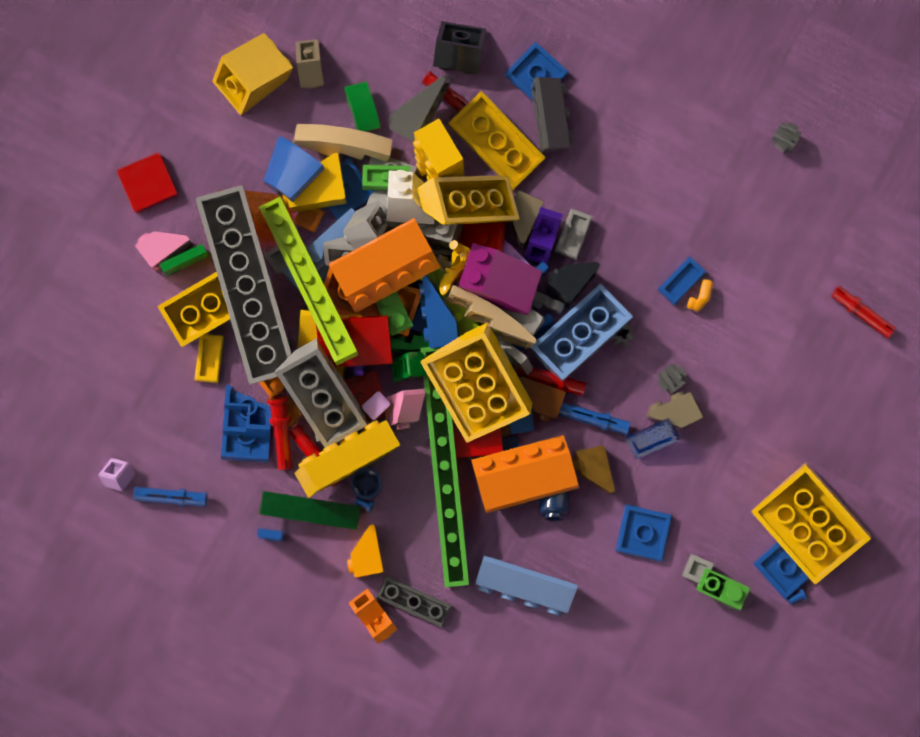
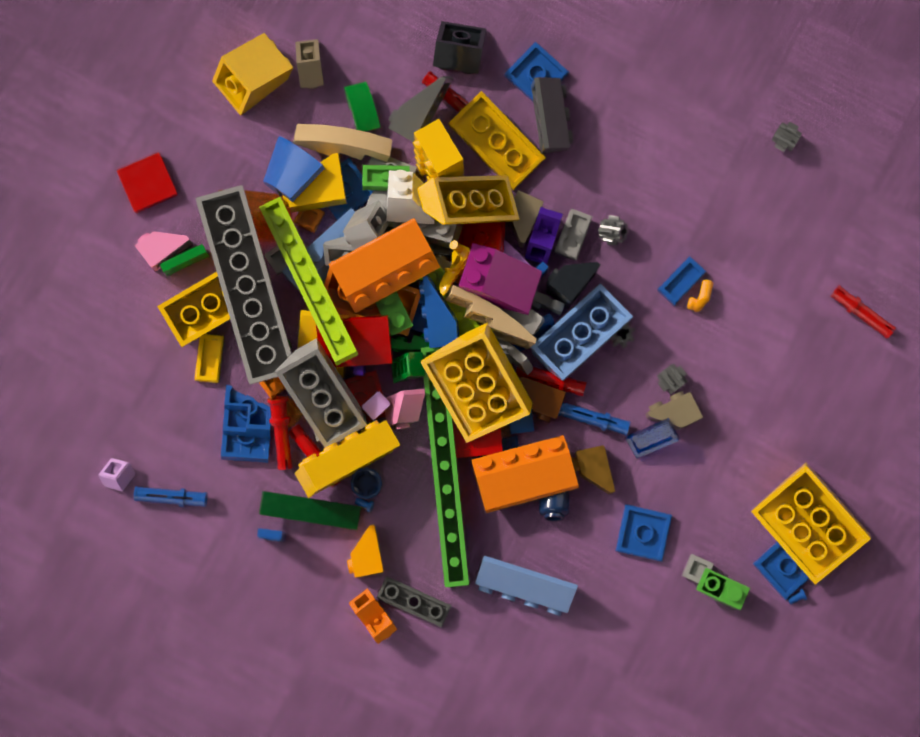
(613, 230): none -> dark grey gear

